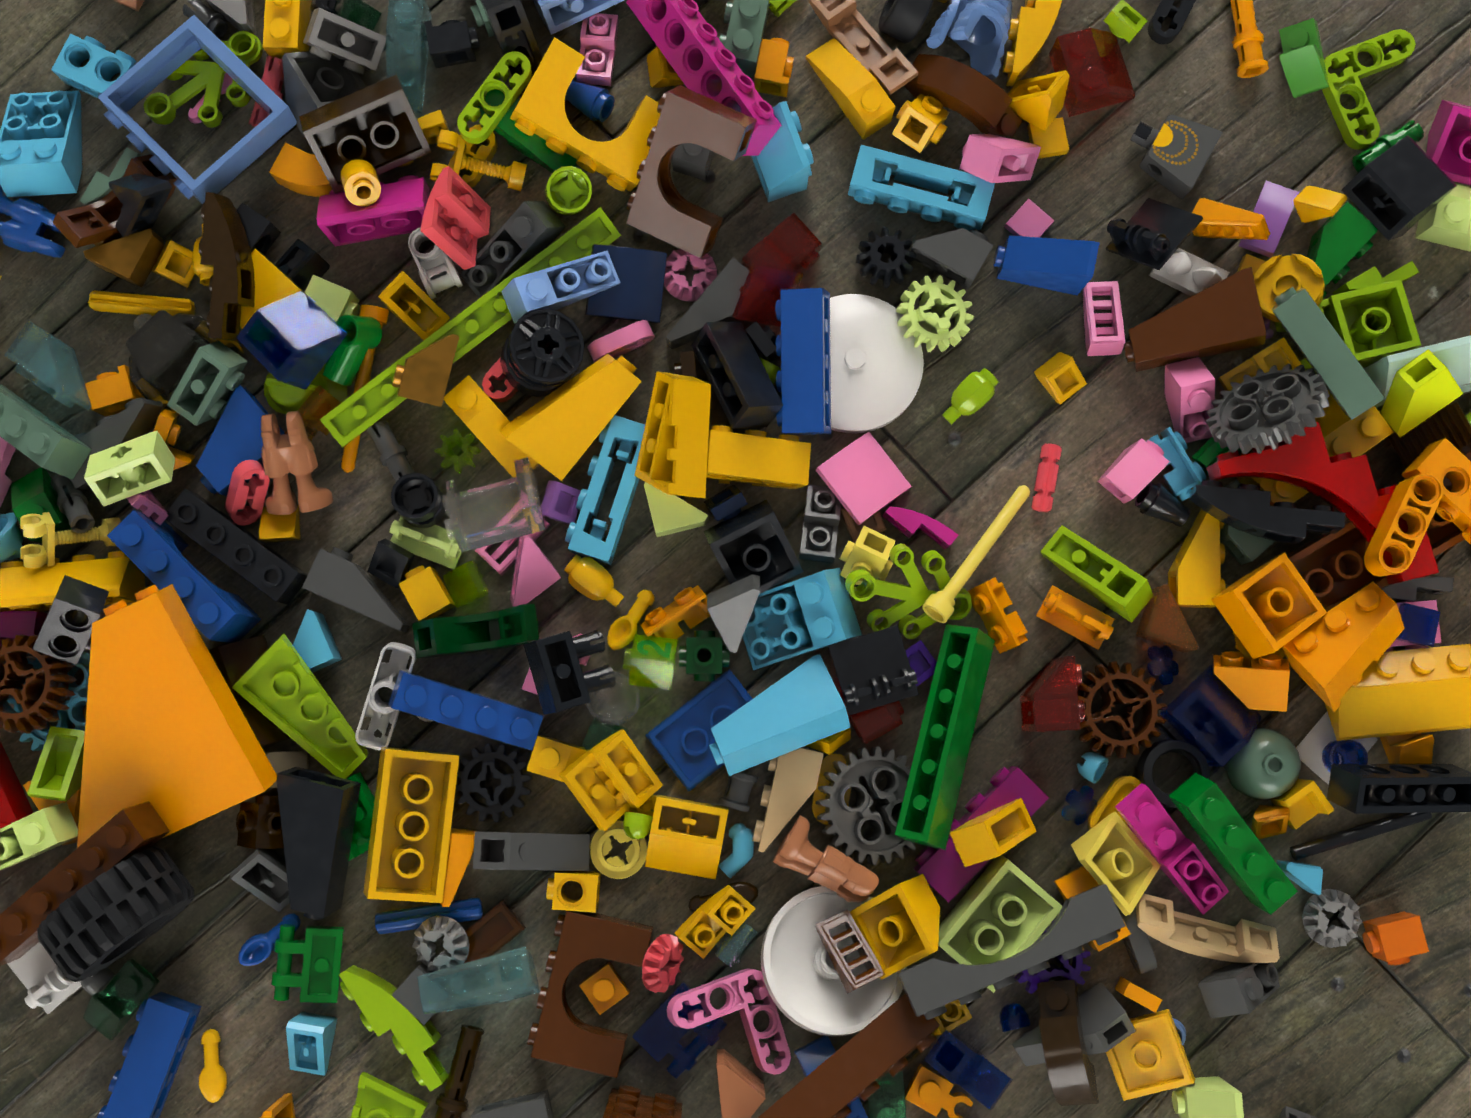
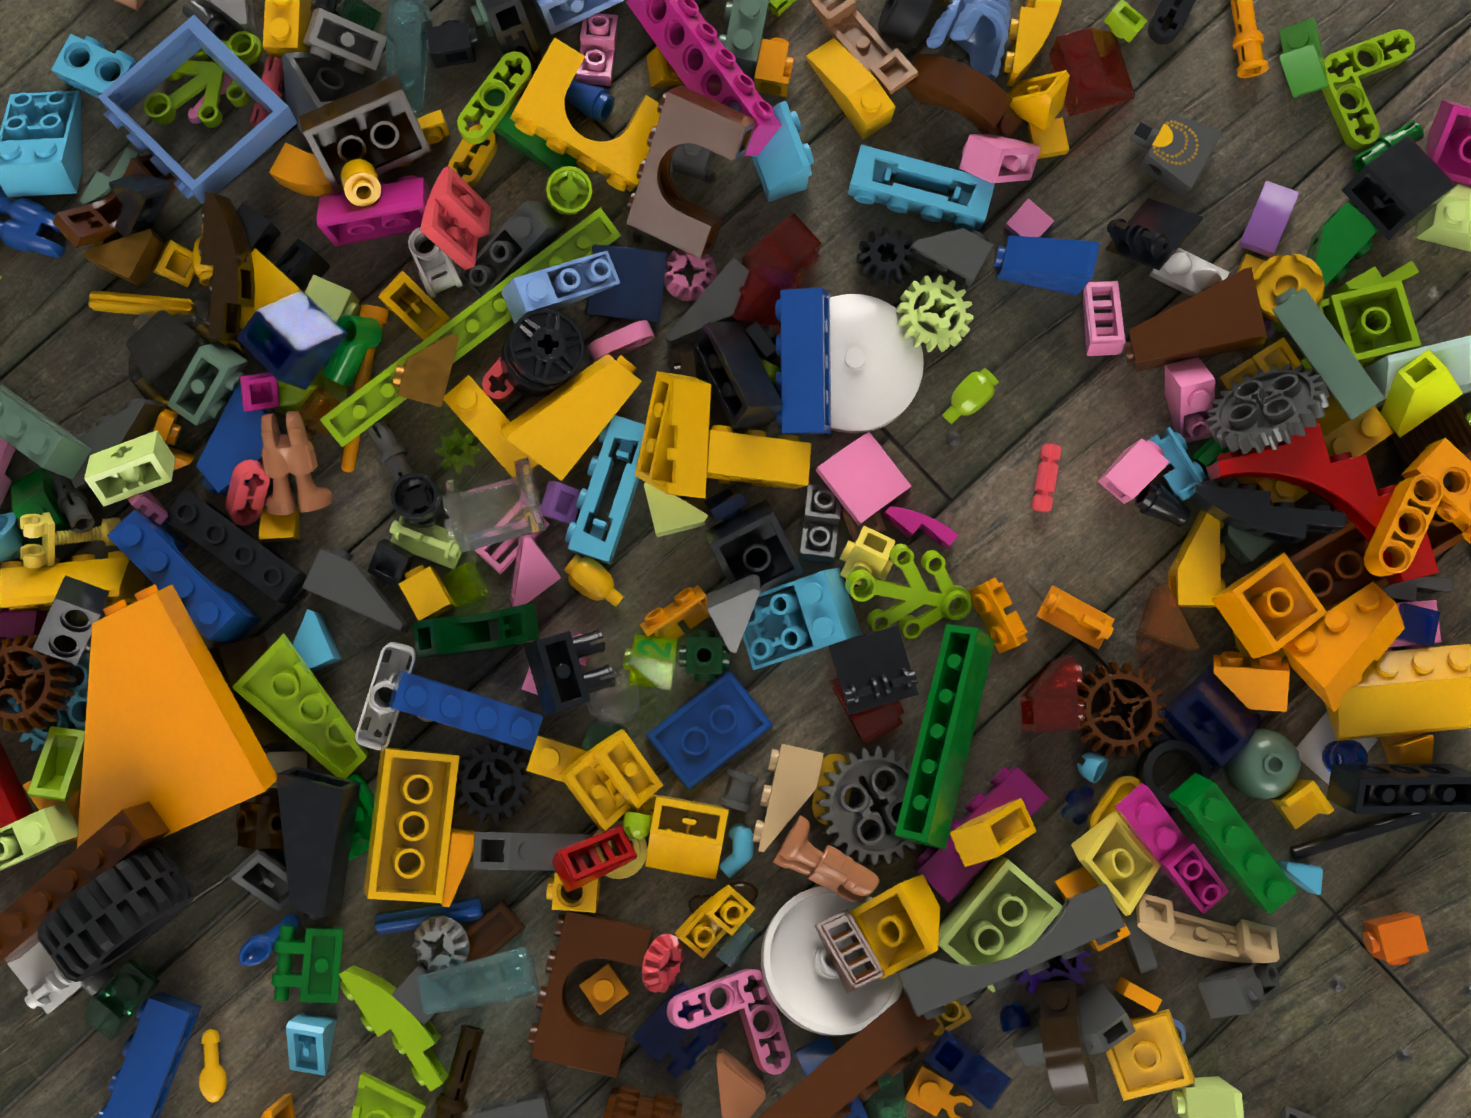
(49, 364): clear light blue slope -> none
(111, 391): light orange brick -> none
(259, 391): none -> dark pink slope
(452, 141): yellow bar -> none
(585, 875): none -> red slope
(624, 628): yellow piece -> none
(781, 719): medium azure slope -> none
(832, 743): yellow tile -> none
(921, 122): yellow brick -> none
(921, 661): dark purple plate -> none
(940, 605): light yellow piece -> none
(1060, 377): yellow slope -> none
(1099, 573): lime slope -> none
(1162, 664): clear blue plant -> none
(1228, 222): light orange slope -> none
(1270, 821): light orange slope -> none
(1316, 922): light grey gear -> none
(1318, 203): yellow slope -> none

